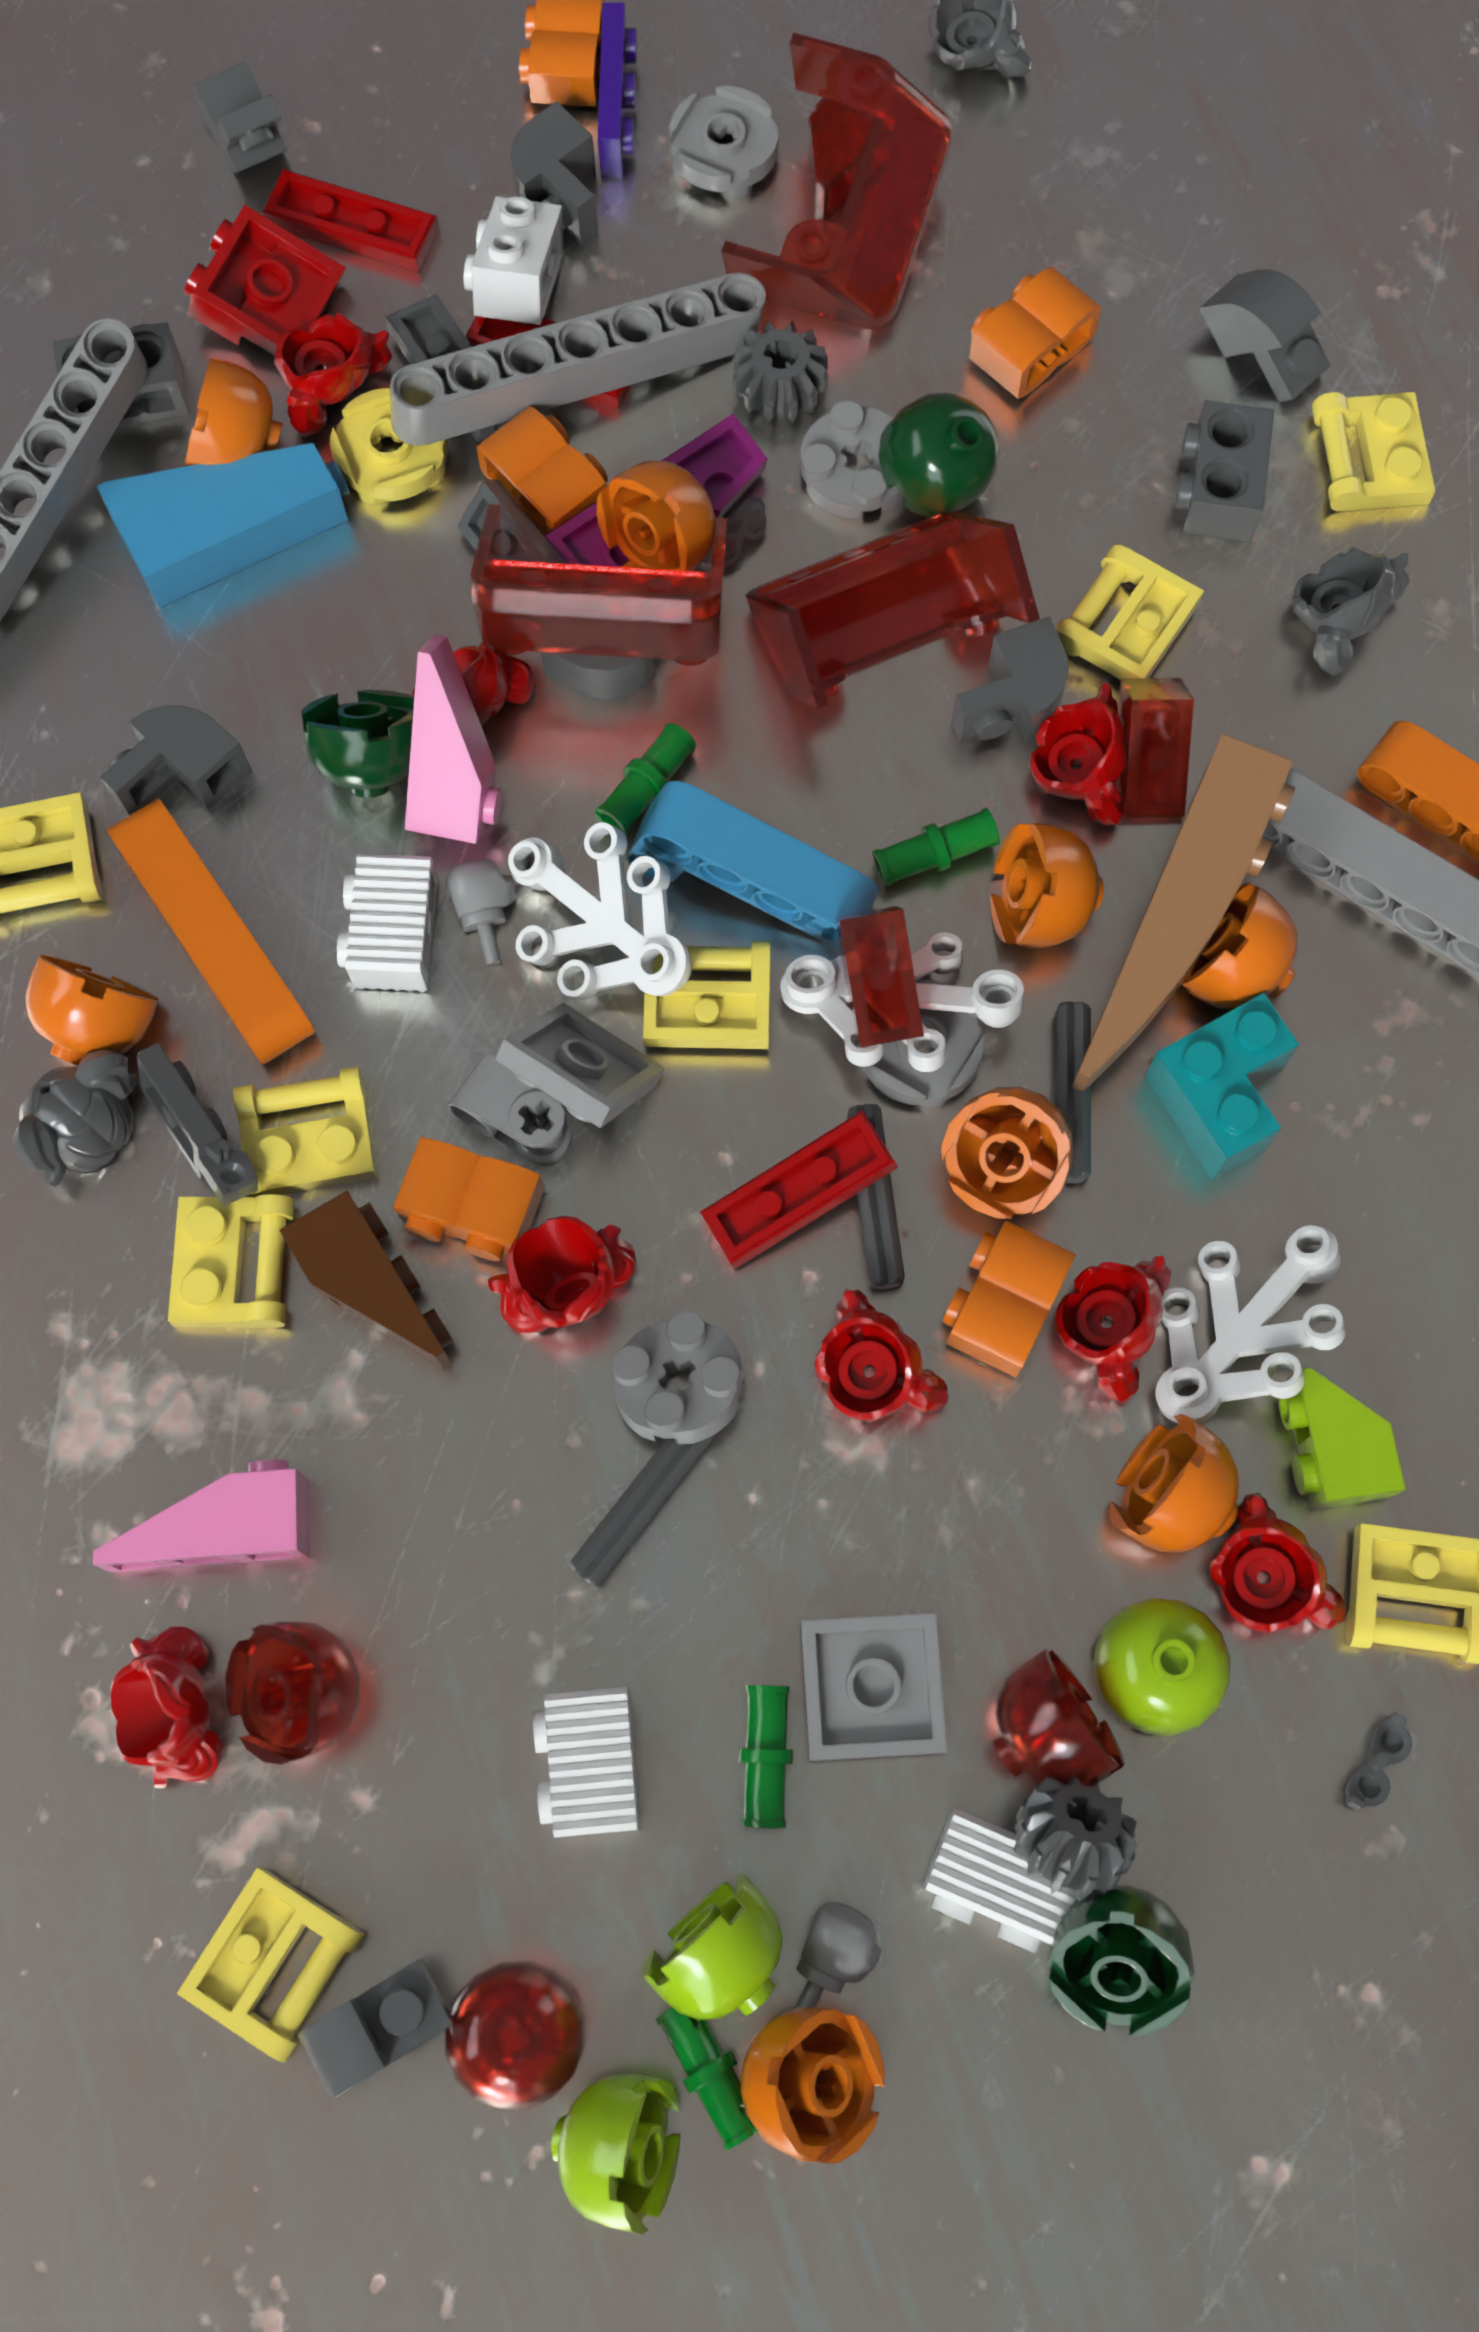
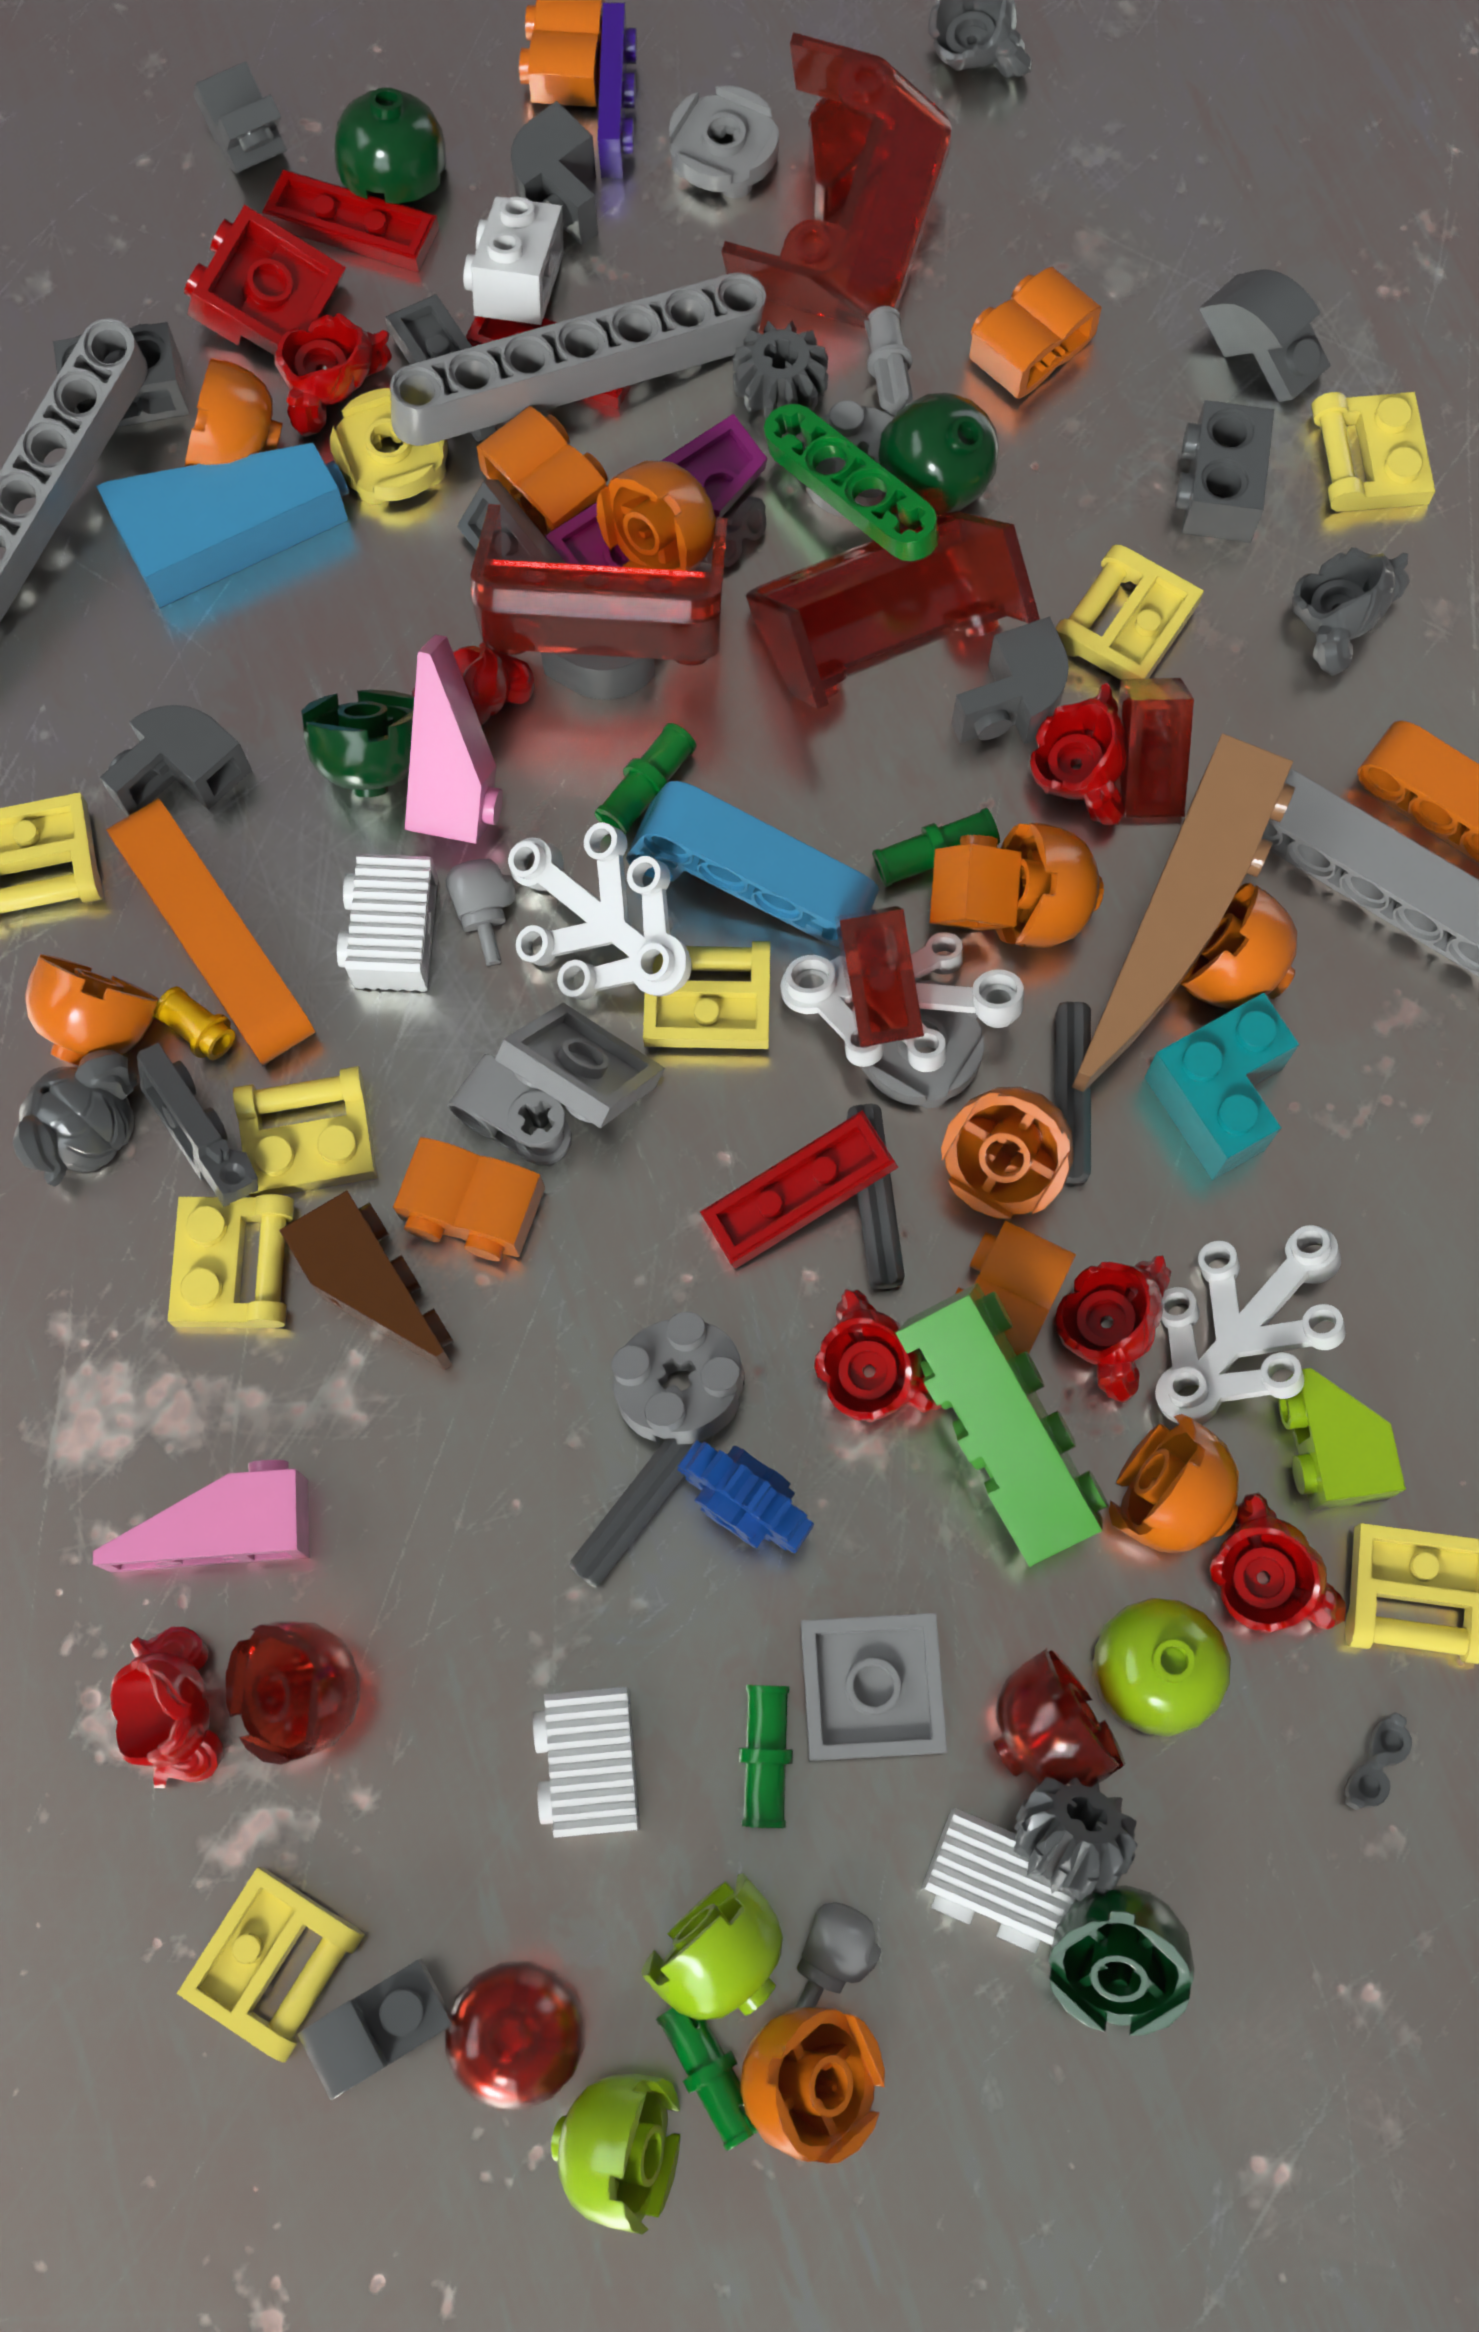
(207, 1033): none -> yellow pin
(389, 146): none -> dark green cylinder
(561, 1274): red hair -> none
(745, 1496): none -> blue gear
(855, 477): none -> green beam
(889, 359): none -> light grey axle
(975, 885): none -> orange brick
(1005, 1423): none -> bright green wedge

